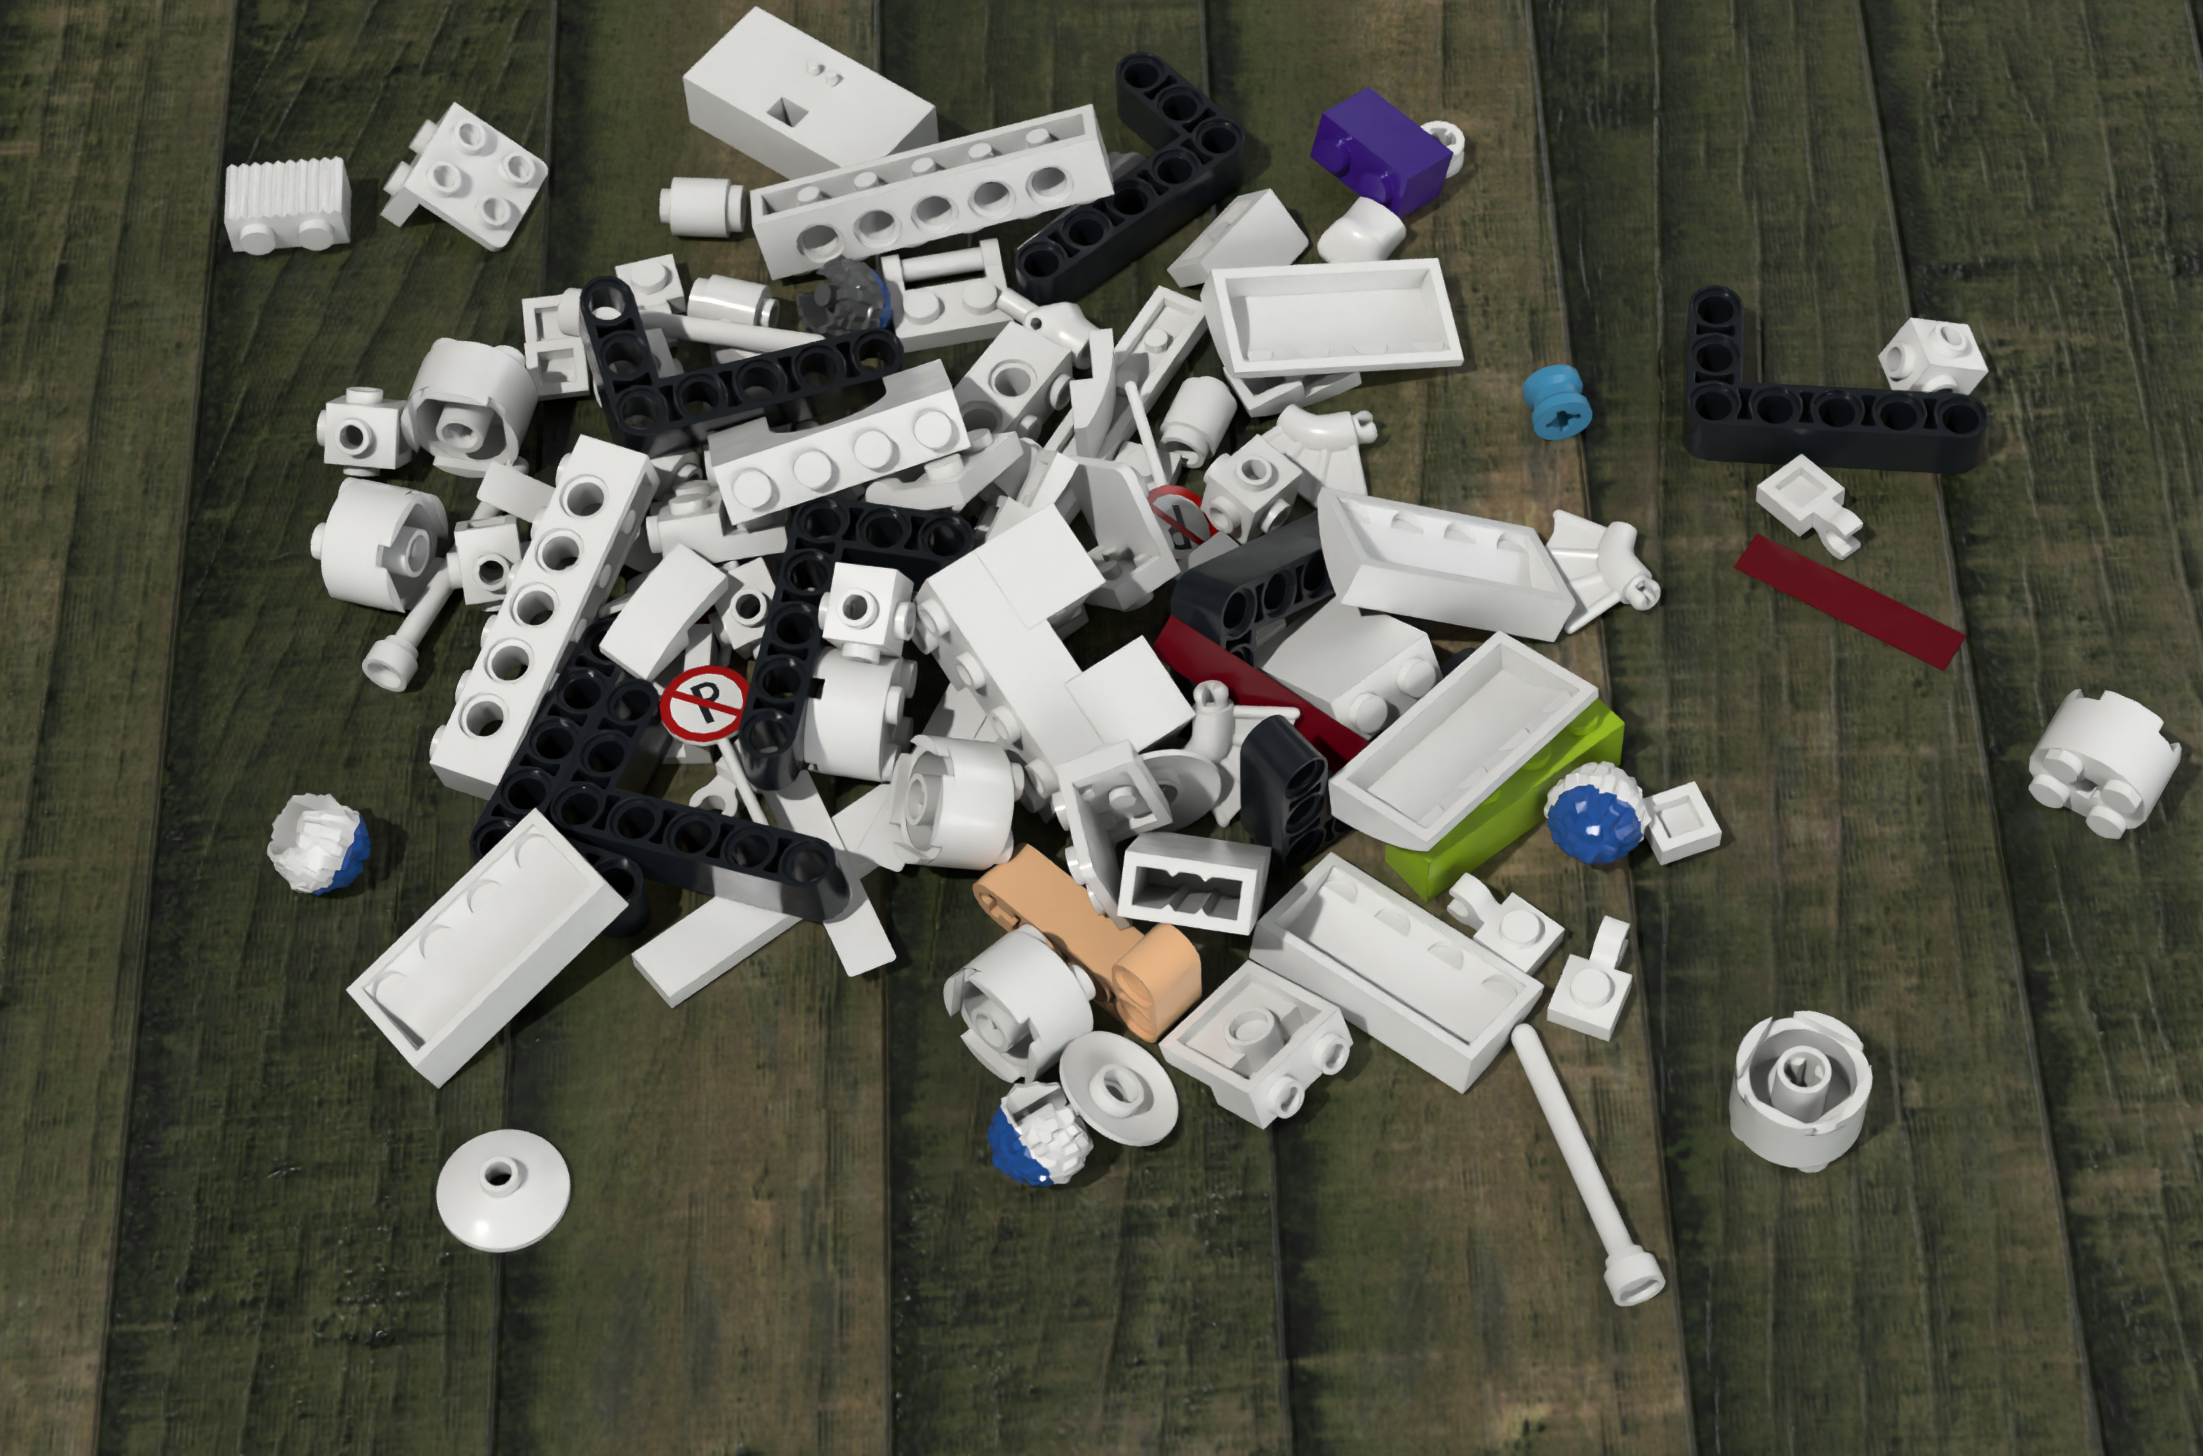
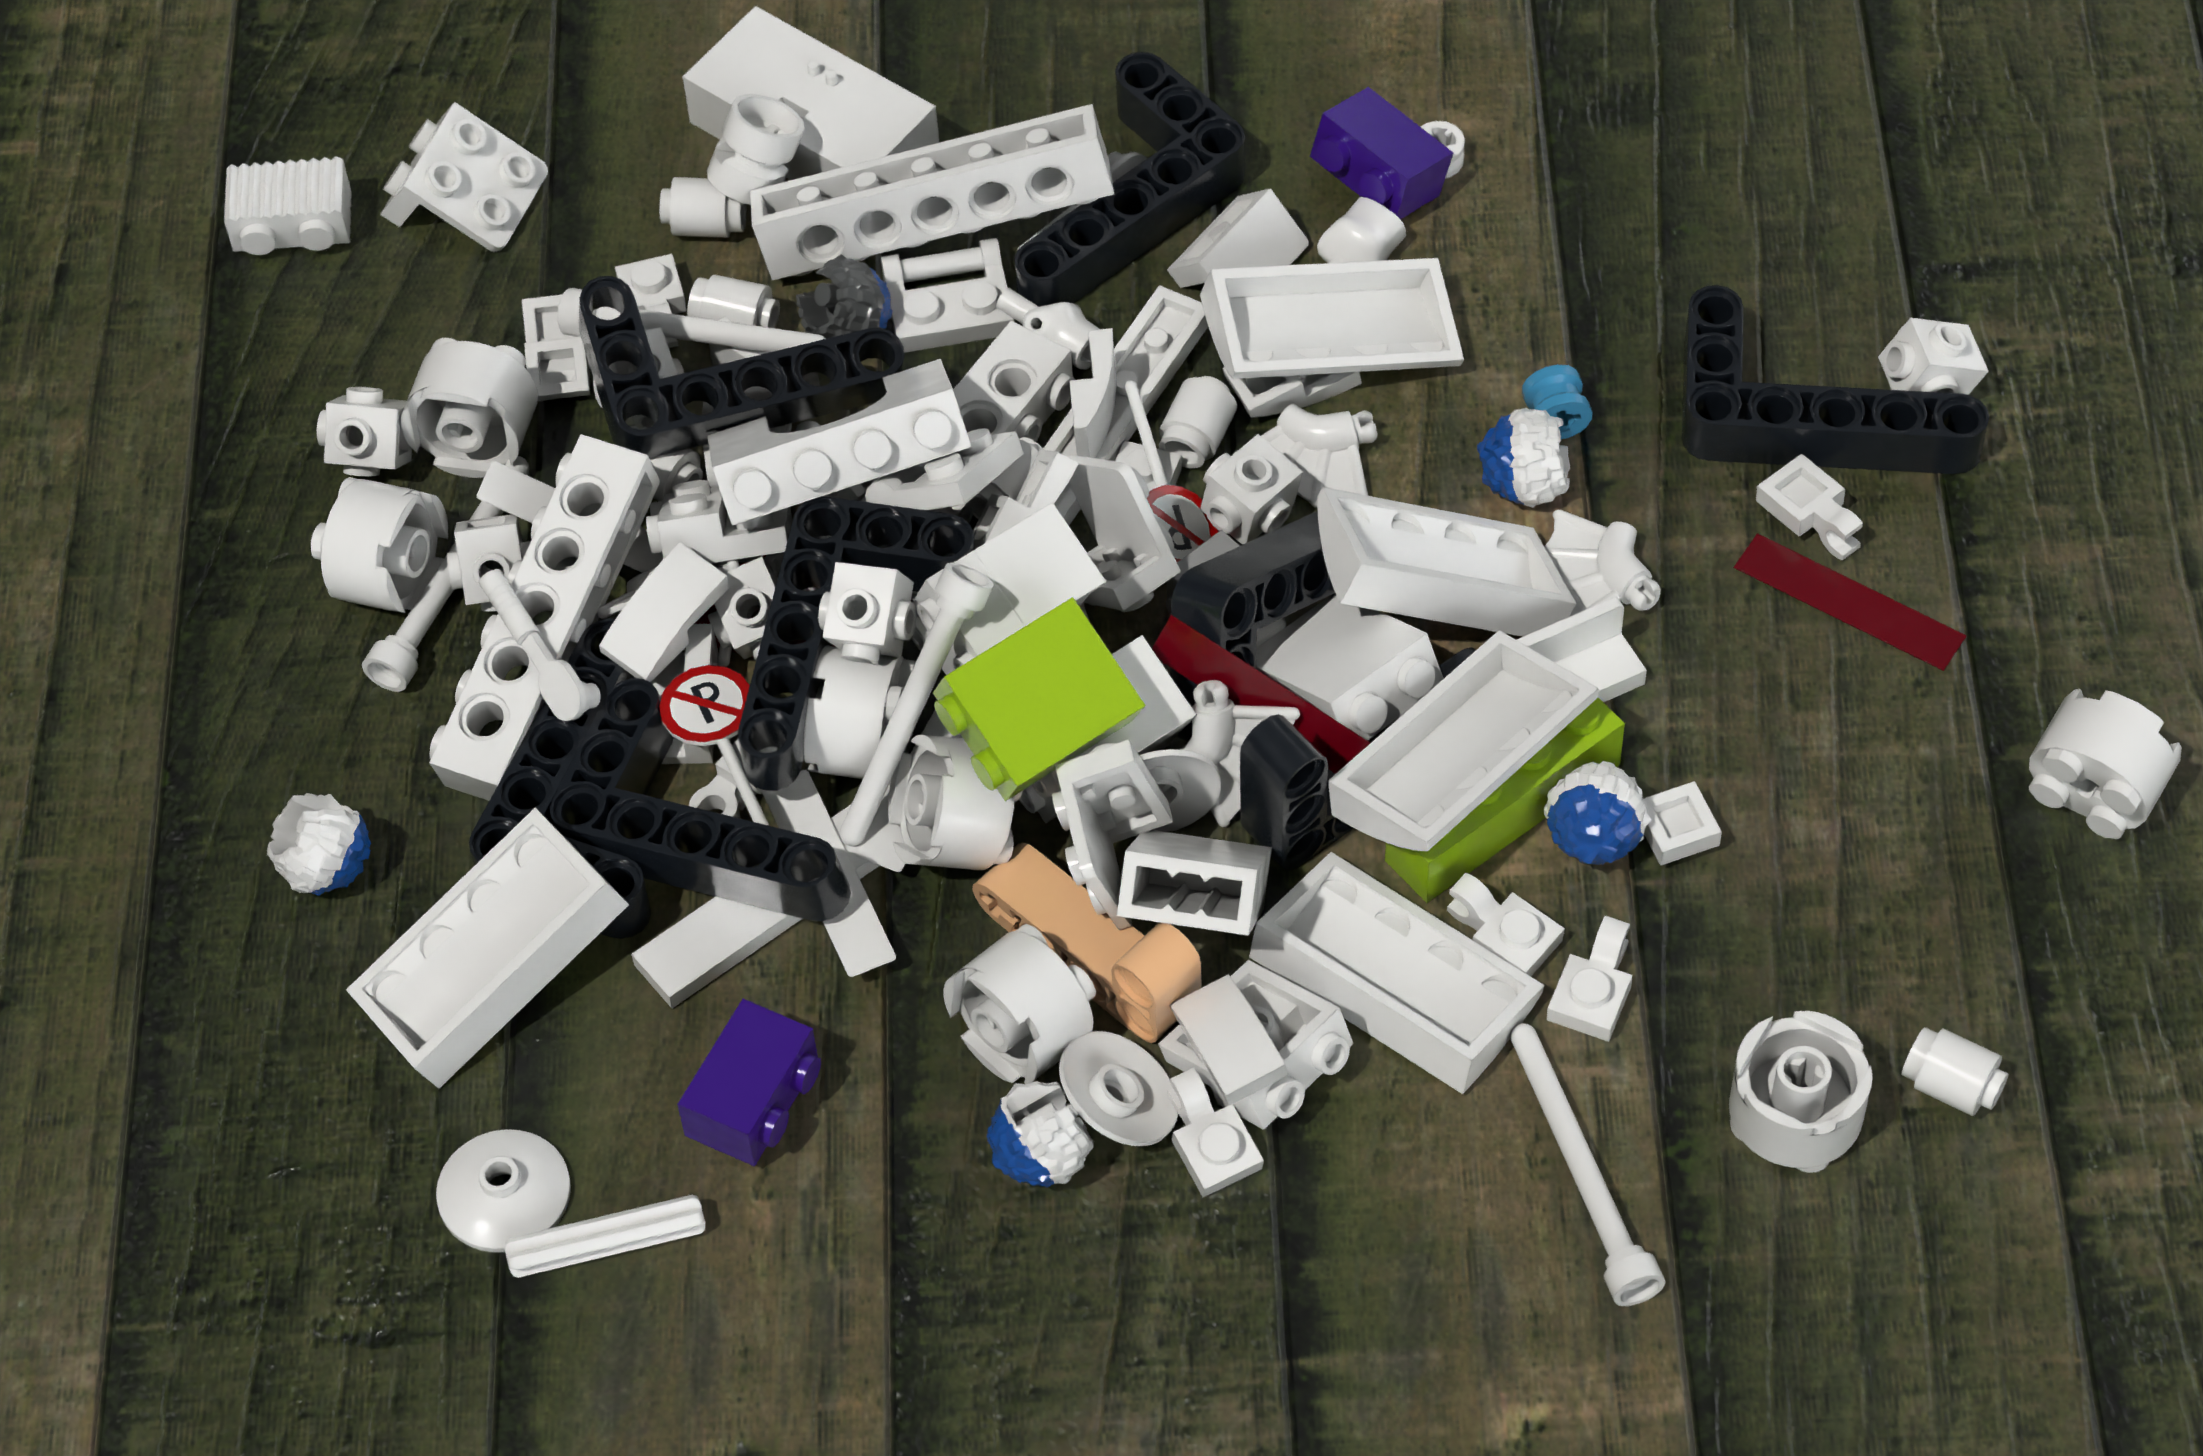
(557, 680): none -> white piece
(604, 1236): none -> white axle
(749, 1083): none -> dark purple brick
(754, 146): none -> white wheel
(960, 595): none -> white piece
(1036, 700): none -> lime brick
(1212, 1143): none -> white plate
(1229, 1039): none -> white slope
(1525, 458): none -> white piece
(1592, 649): none -> white panel
(1955, 1070): none -> white brick

